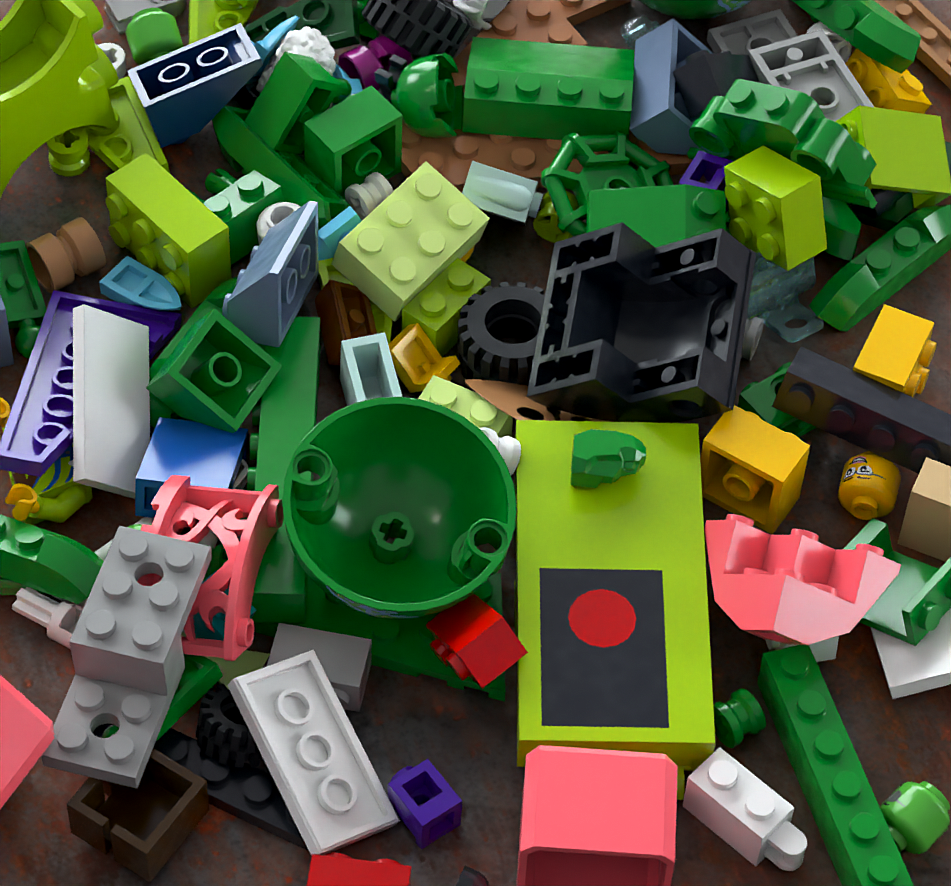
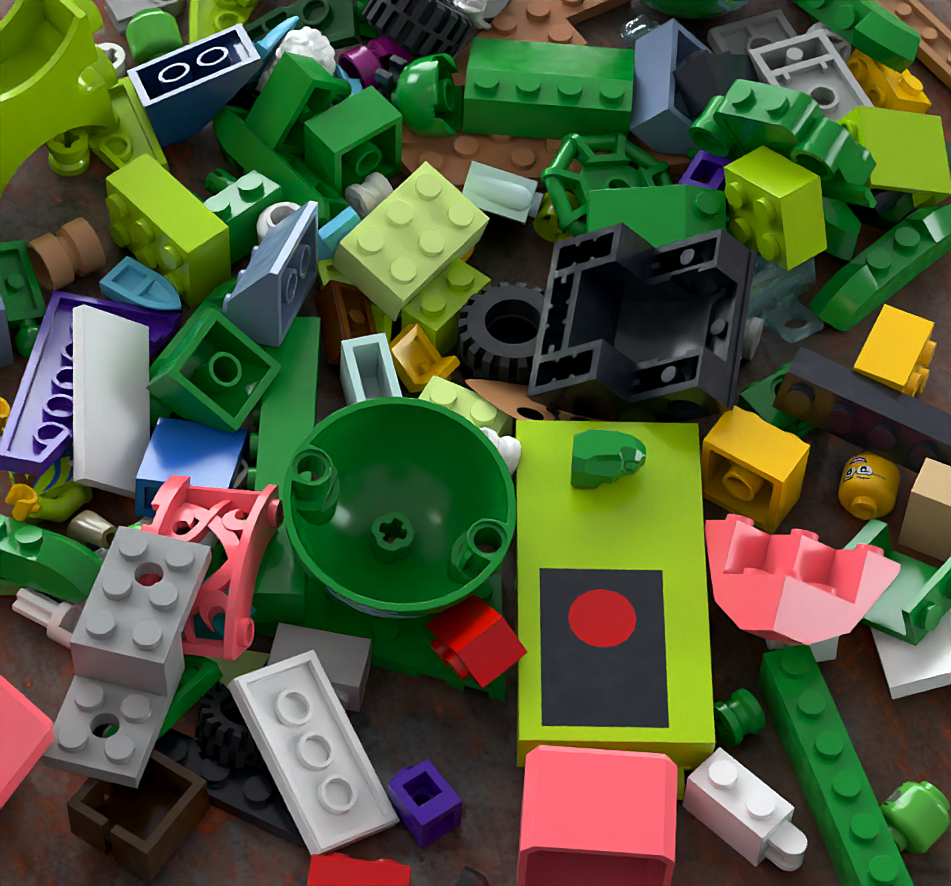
(90, 530): none -> dark tan arm

